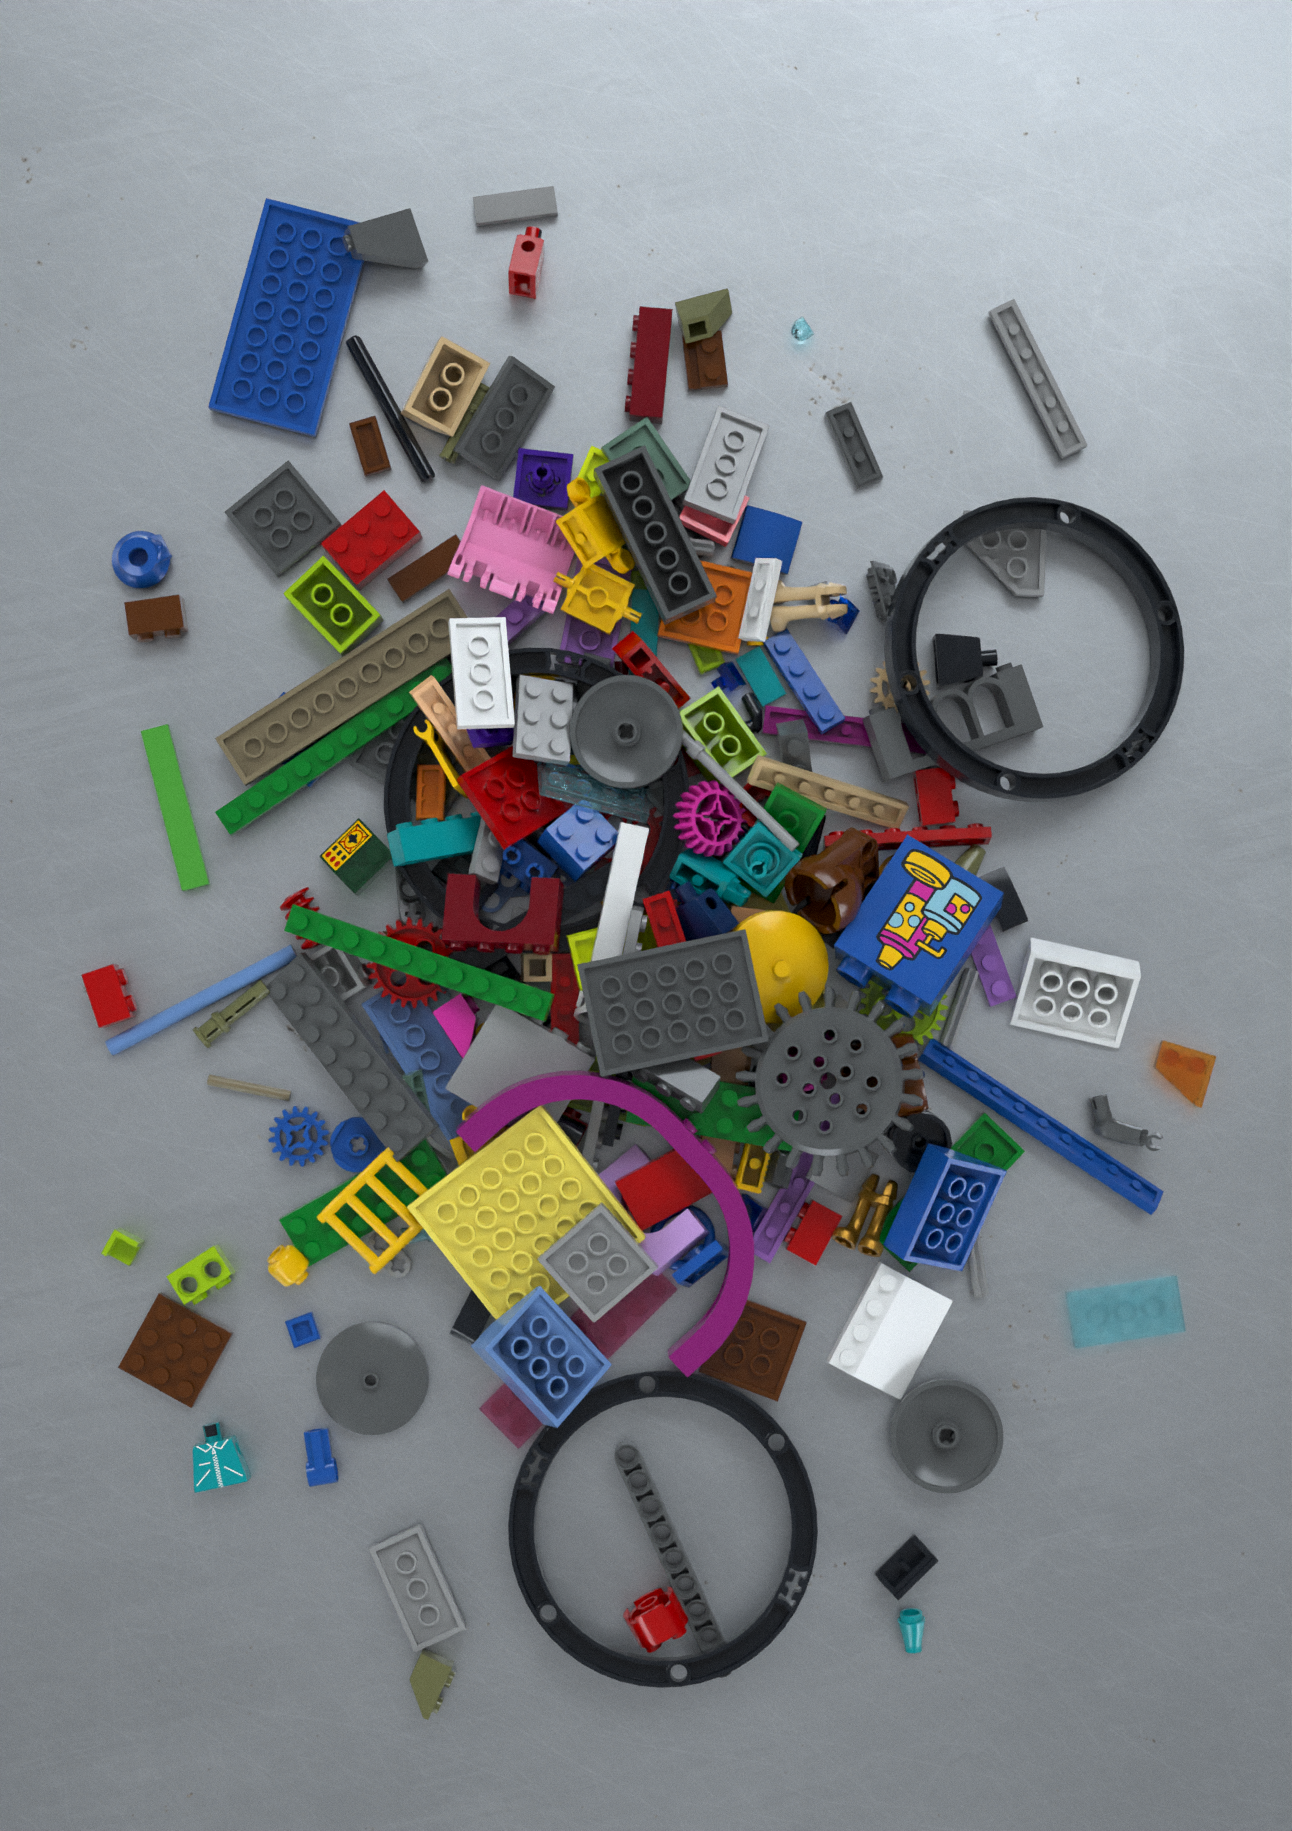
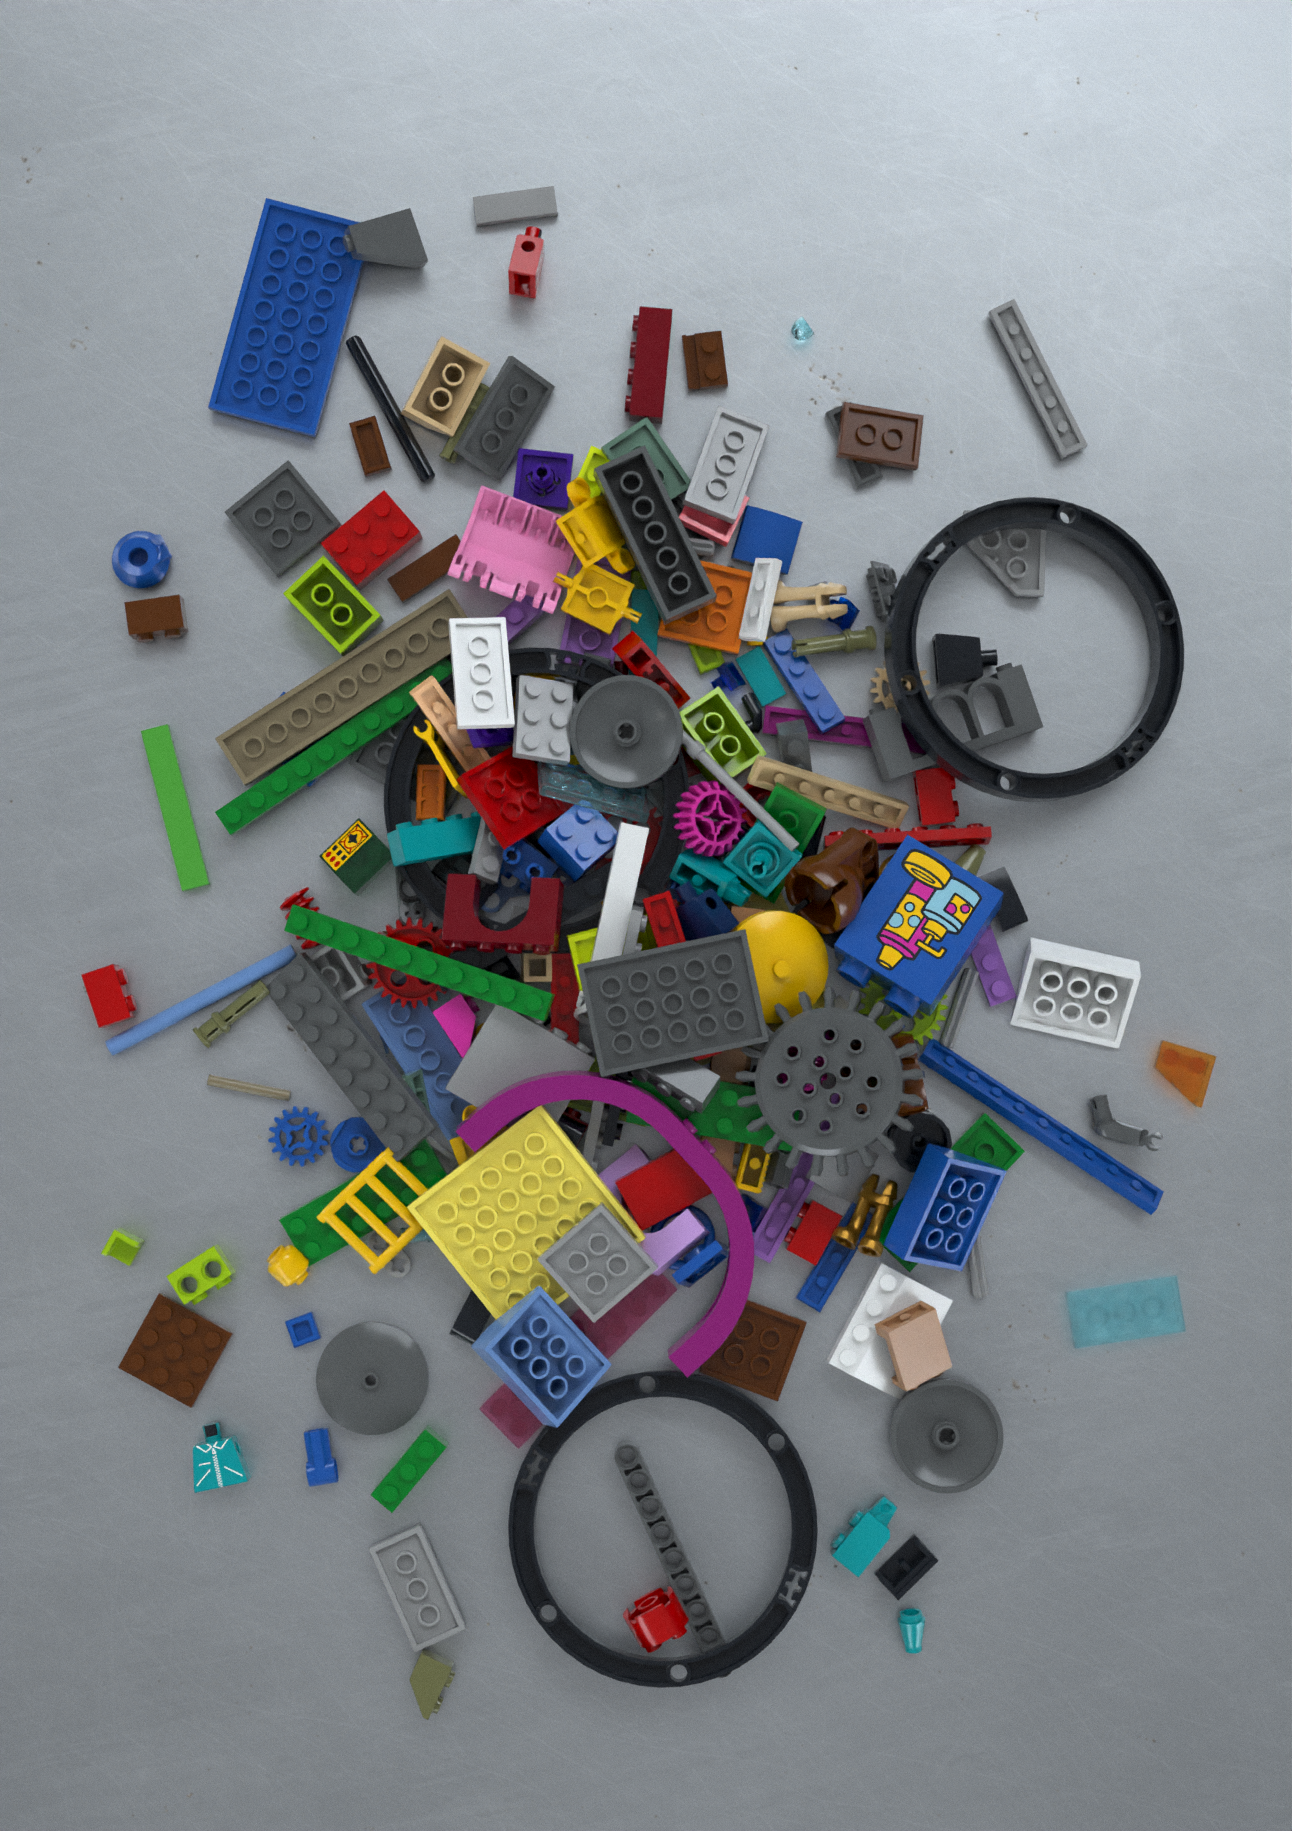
(409, 1468): none -> green brick
(703, 314): olive slope -> none
(830, 1267): none -> blue tile
(846, 641): none -> olive pin
(864, 1537): none -> teal hinge
(879, 436): none -> reddish brown tile
(915, 1345): none -> panel

